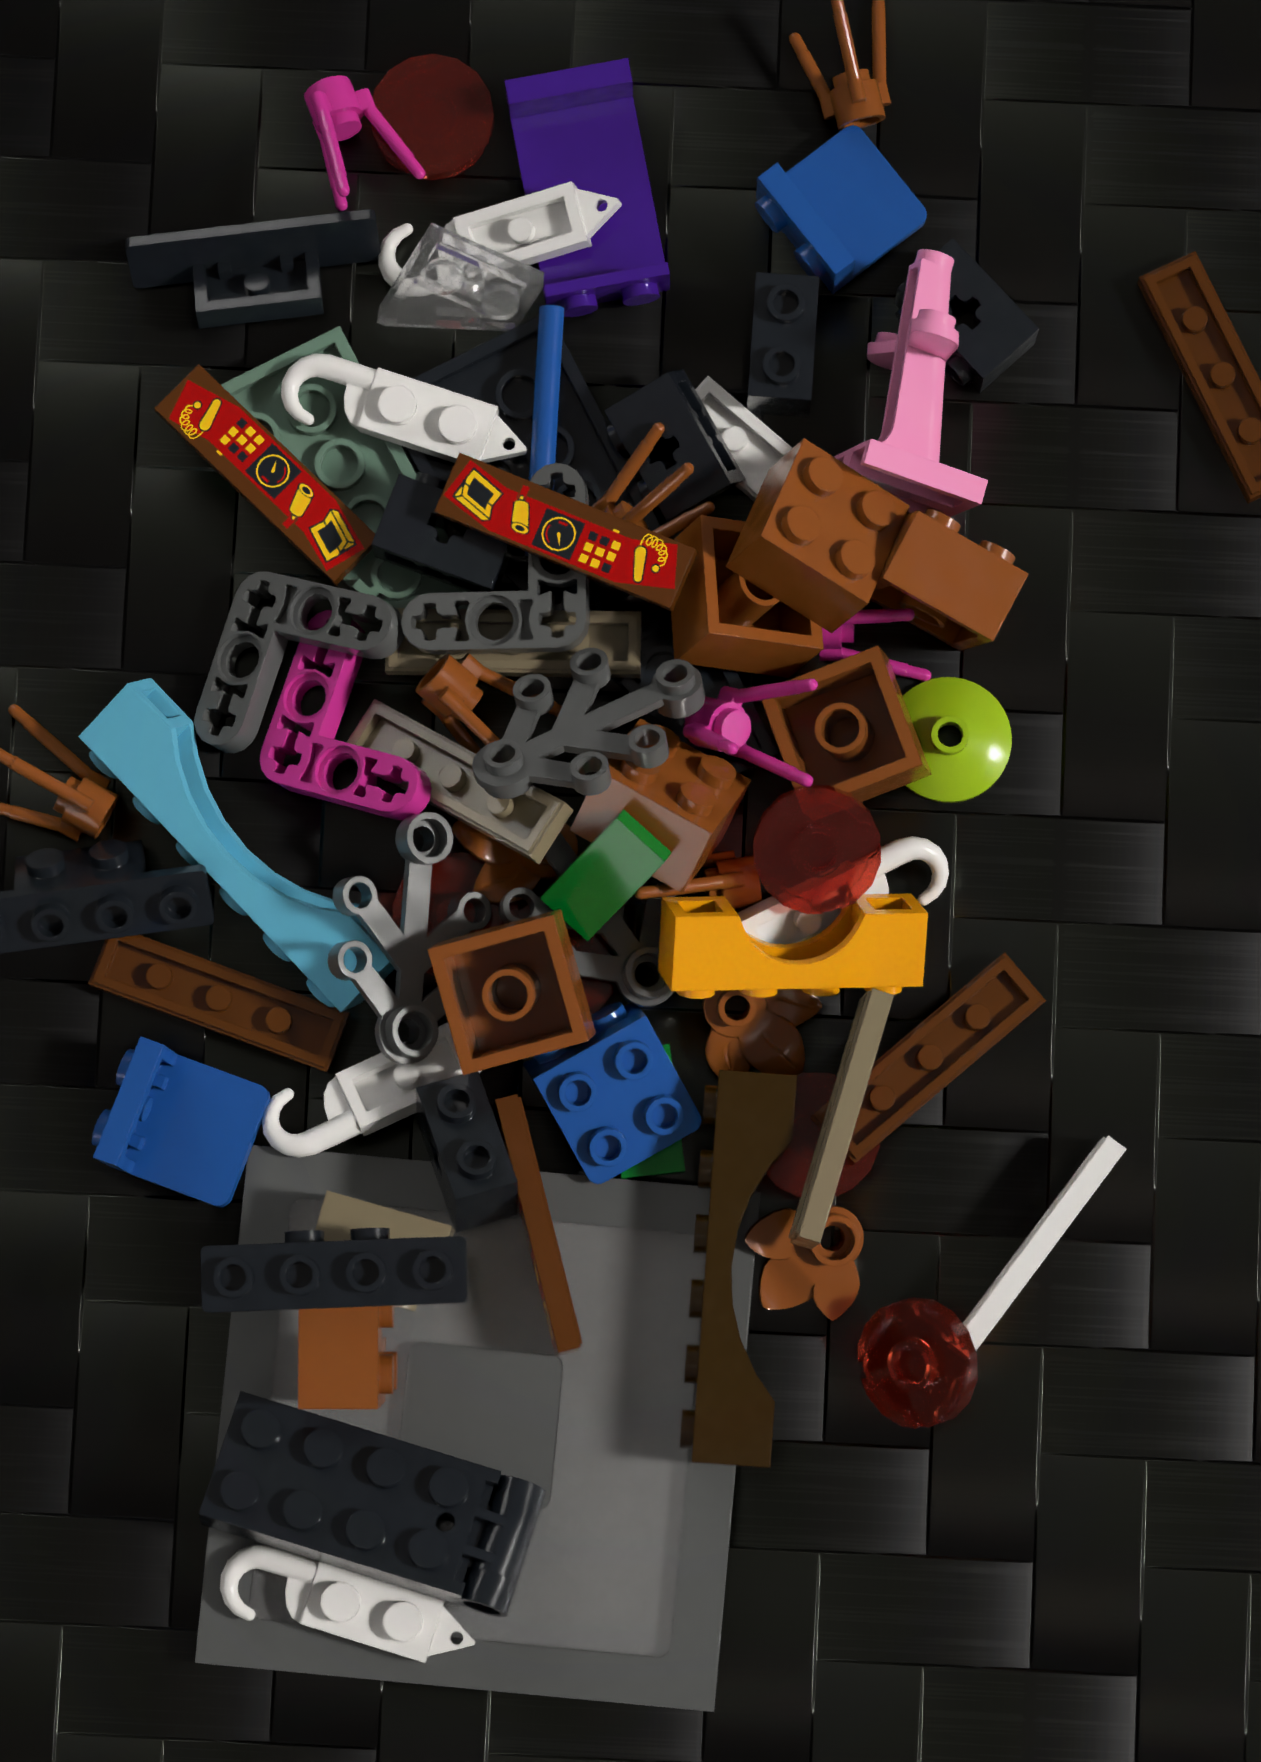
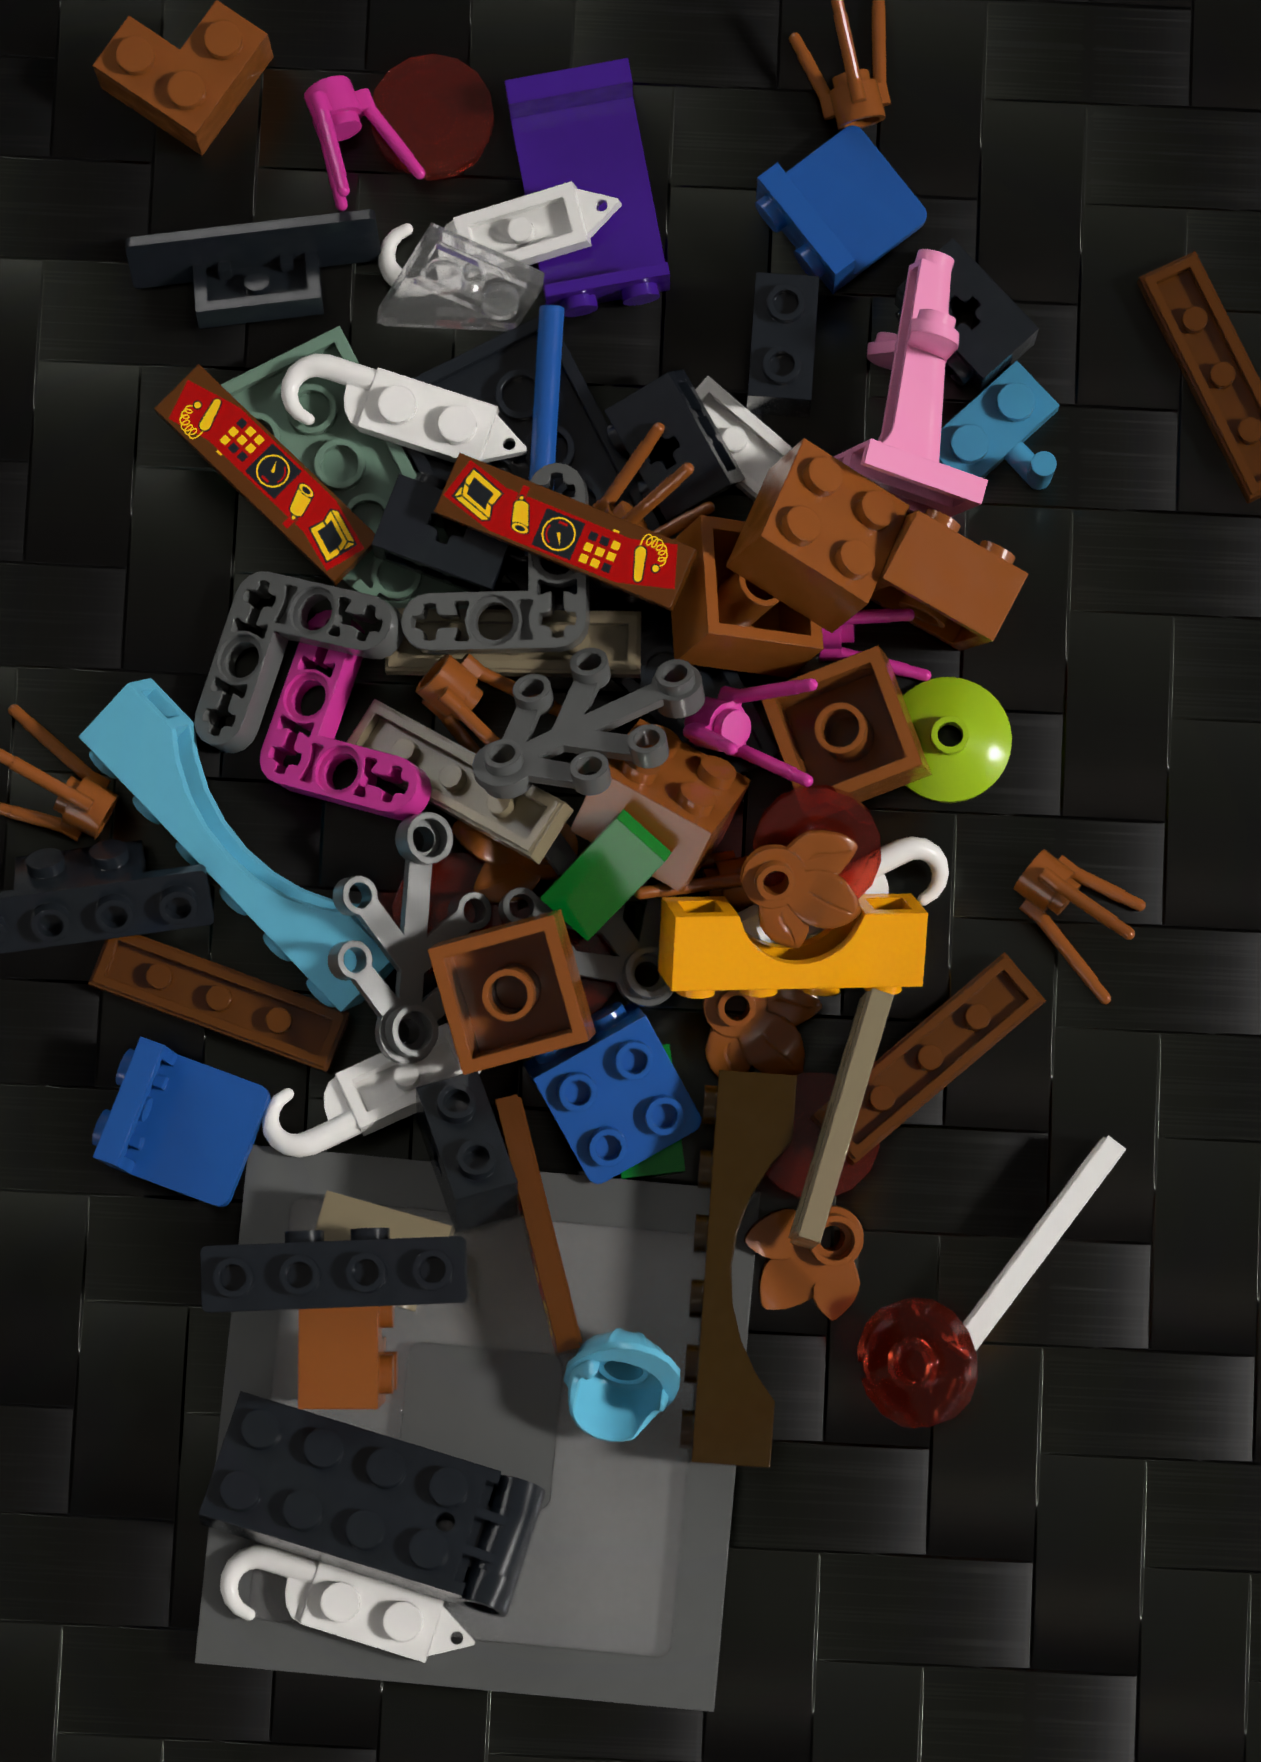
(187, 88): none -> dark orange brick
(619, 1384): none -> medium azure piece
(811, 886): none -> dark orange plate
(996, 427): none -> dark azure plate
(1056, 883): none -> dark orange plant

